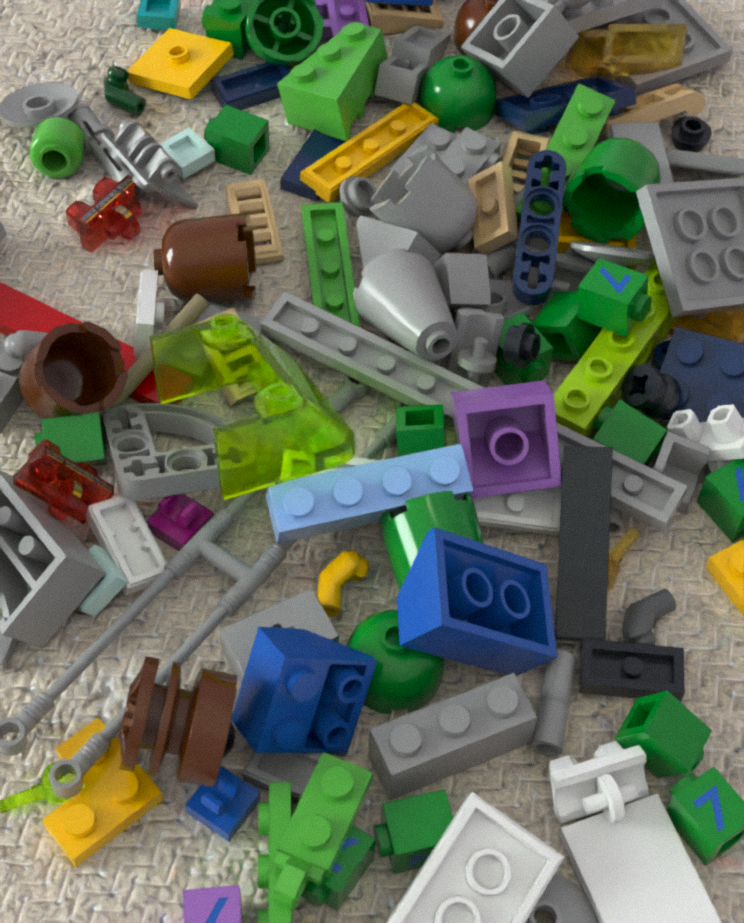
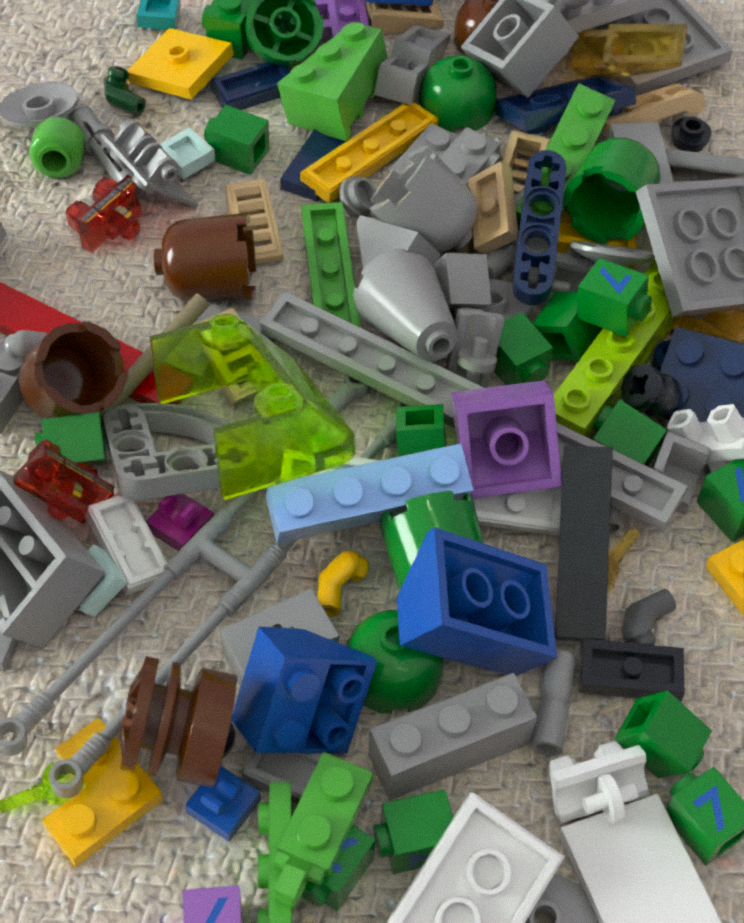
(149, 312): white plate -> none
(521, 345): black plate -> none

